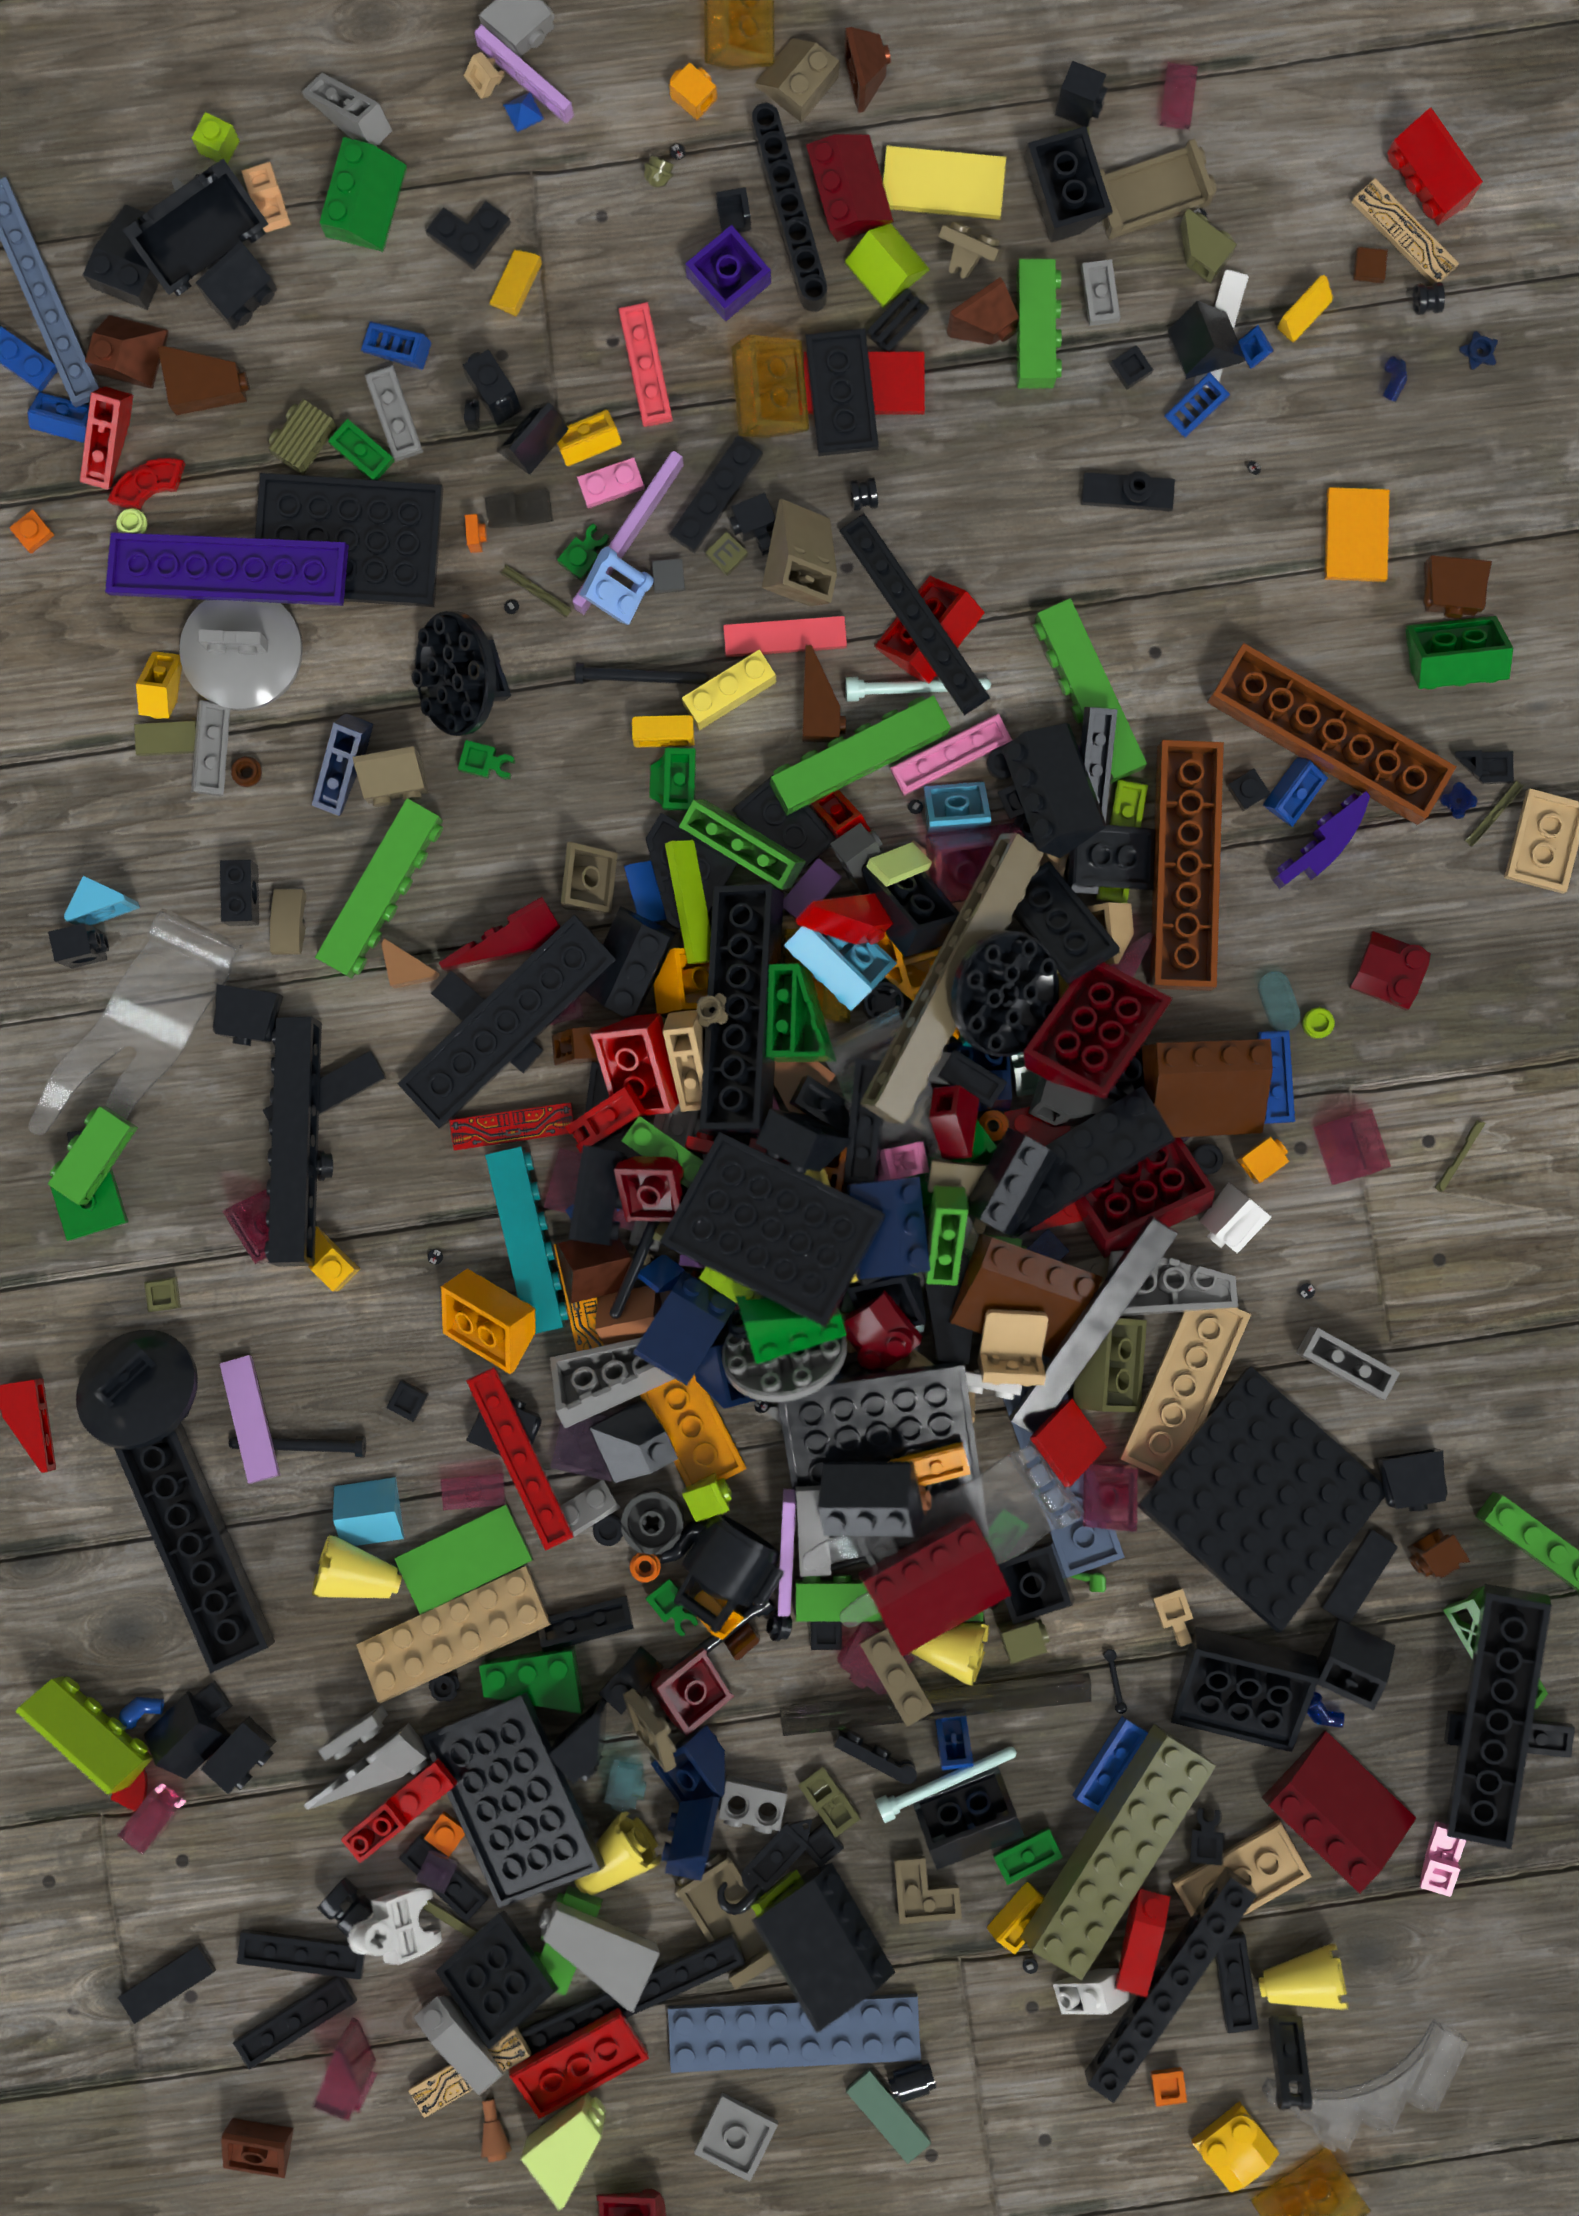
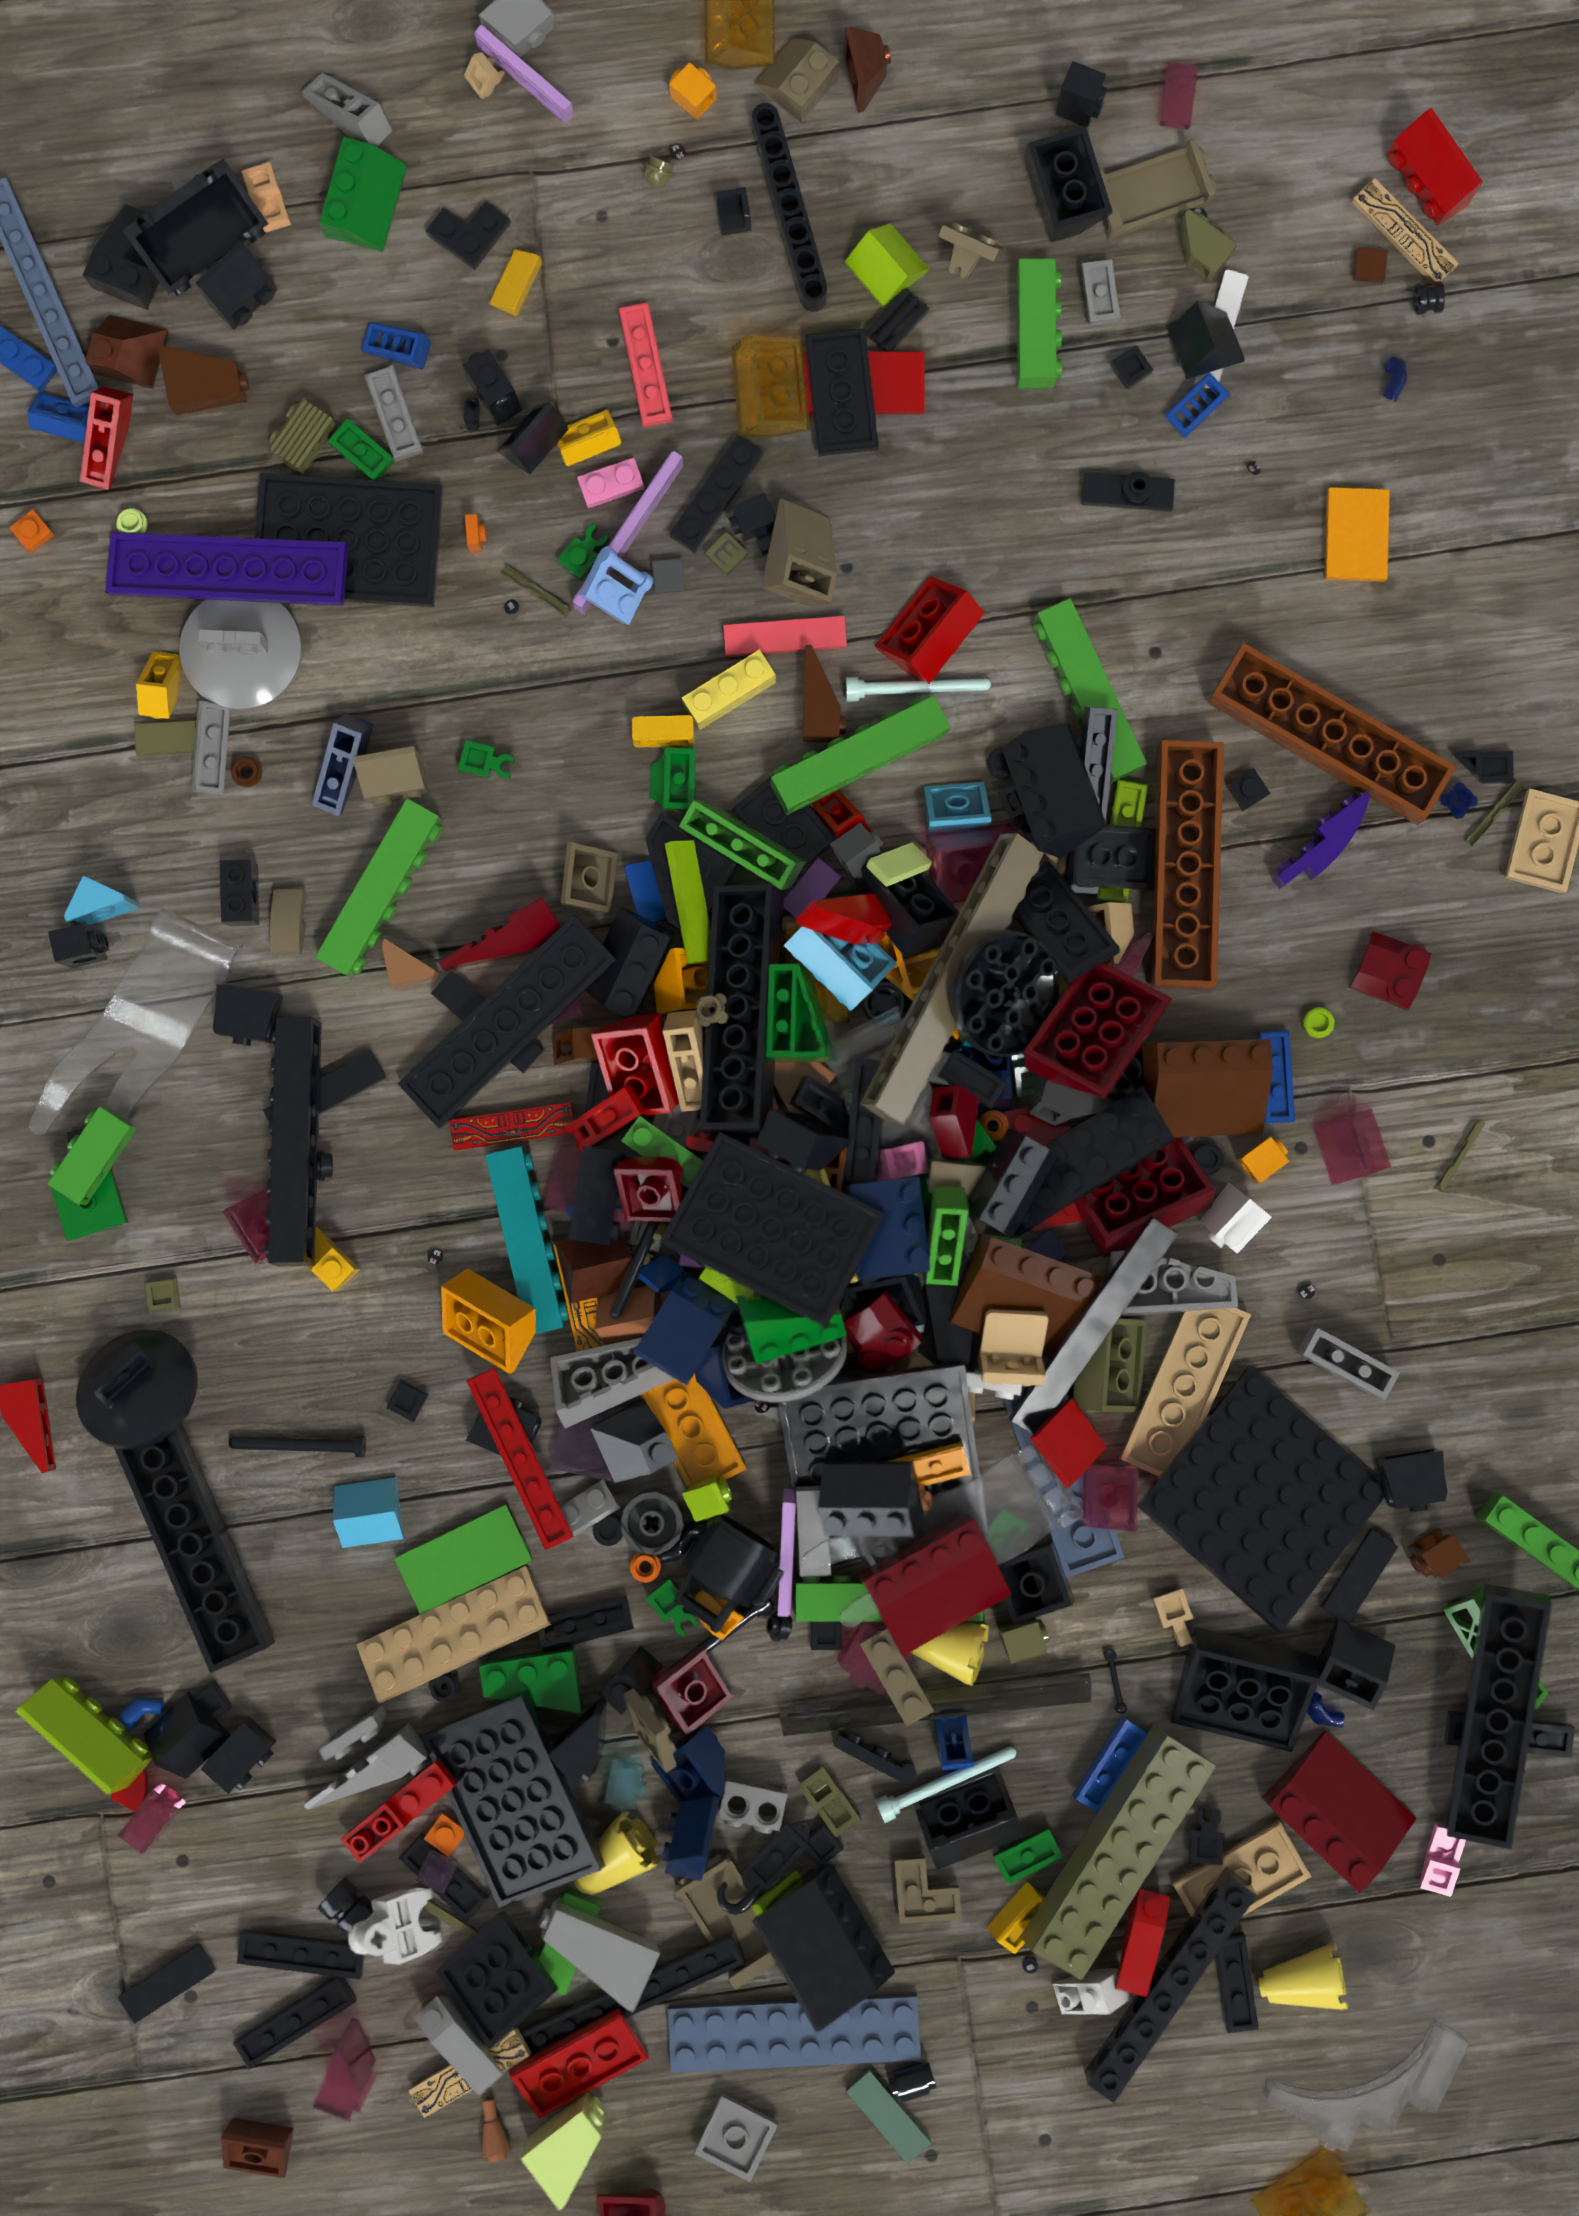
(145, 481): red tile -> none
(215, 138): lime brick -> none
(249, 1419): lavender tile -> none
(353, 1573): light yellow cone -> none
(459, 672): black bracket -> none
(473, 1491): clear pink plate -> none
(519, 509): clear smoke slope -> none
(523, 112): blue slope -> none
(633, 675): black bar -> none
(728, 273): dark purple brick -> none
(742, 1641): reddish brown slope -> none
(849, 184): dark red slope -> none
(864, 494): black wheel -> none
(914, 614): black tile -> none
(915, 806): black piece -> none
(944, 182): light yellow tile -> none
(950, 754): bright pink tile -> none
(985, 316): copper slope -> none
(1097, 1581): bright green hand -> none
(1168, 2086): orange plate -> none
(1236, 2148): yellow slope -> none
(1255, 346): blue slope -> none
(1279, 1001): clear light blue tile -> none
(1290, 2062): black plate -> none
(1295, 790): blue slope -> none
(1306, 309): yellow slope -> none
(1455, 585): reddish brown torso -> none
(1459, 652): green slope -> none
(1486, 345): dark blue plate -> none

